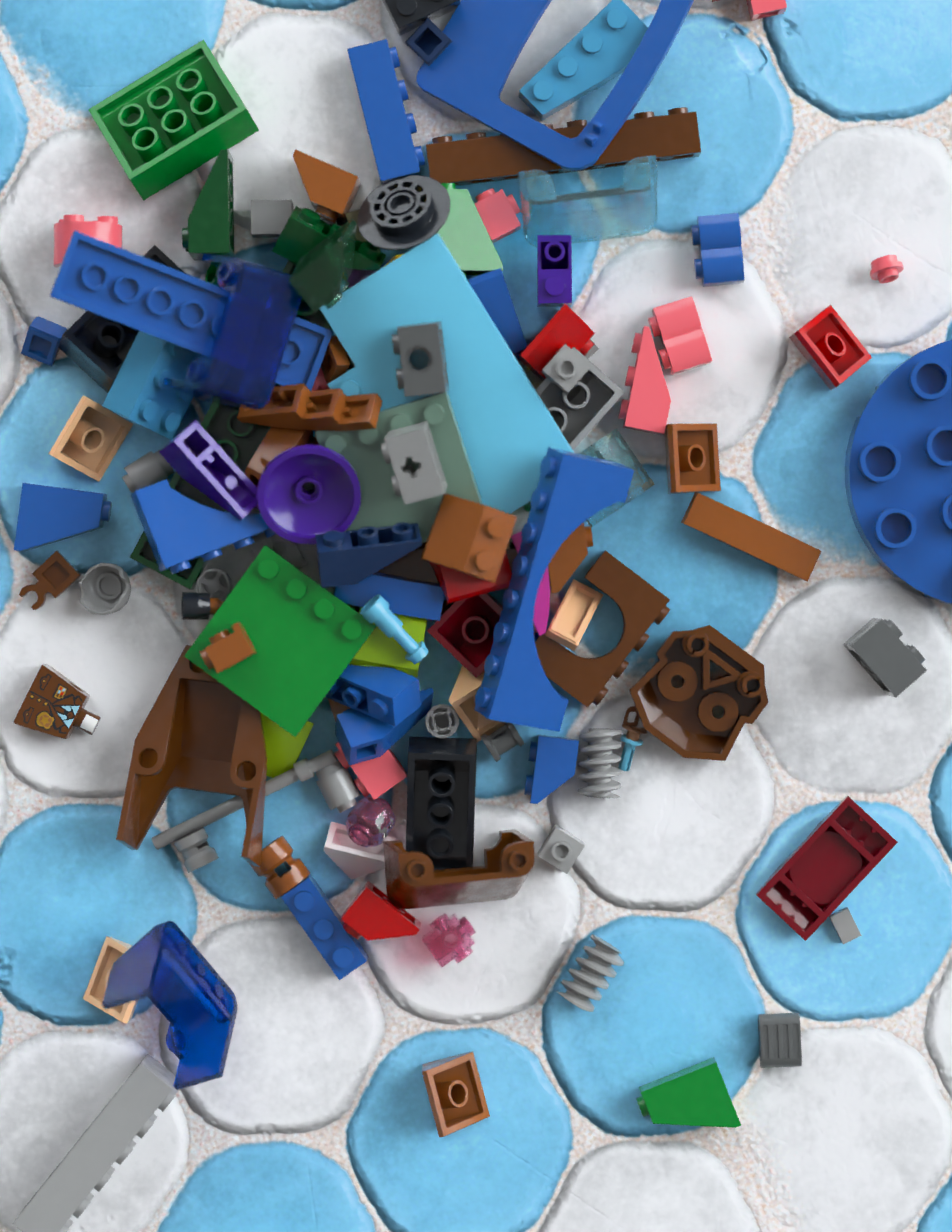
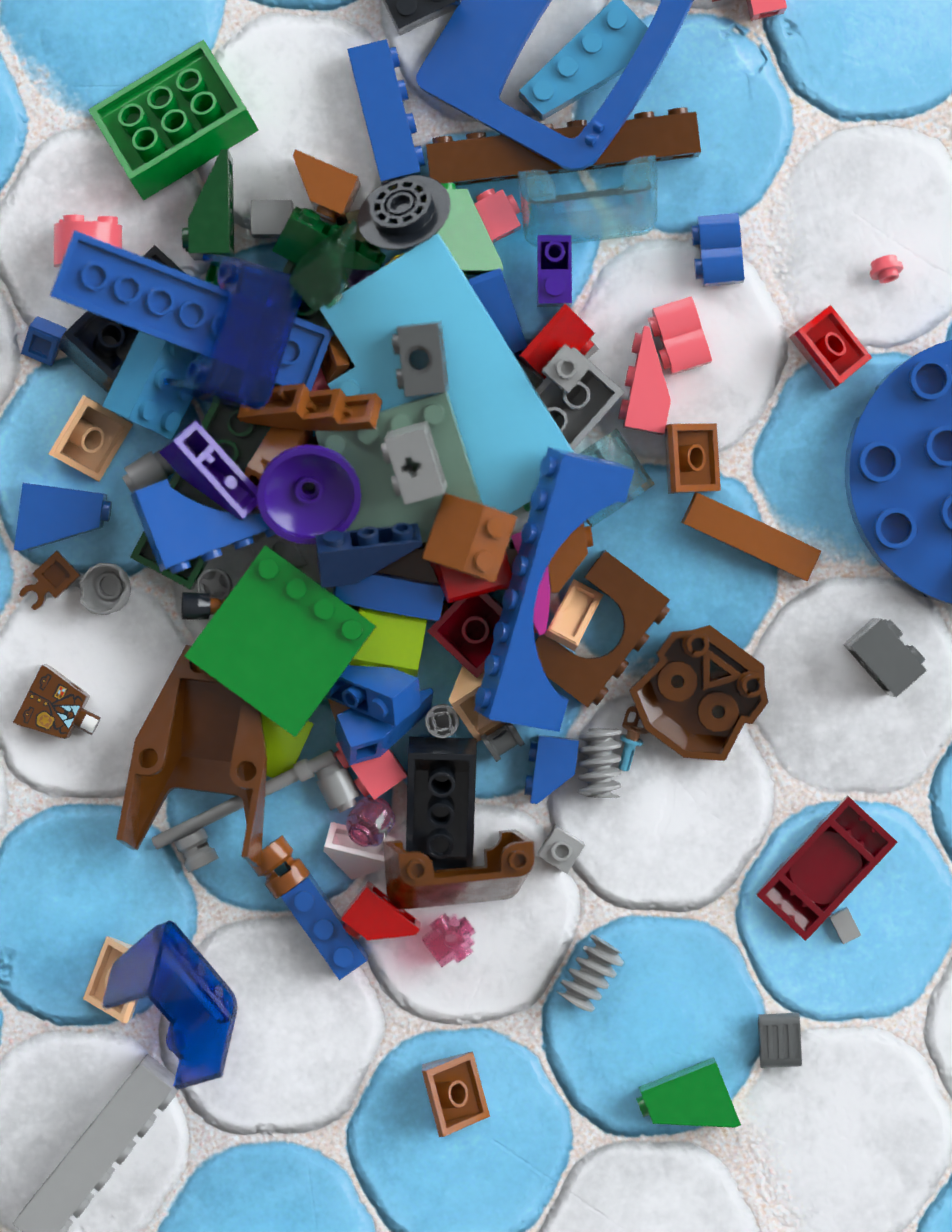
(228, 649): dark orange brick -> none
(378, 611): medium azure piece -> none
(428, 41): dark blue slope -> none

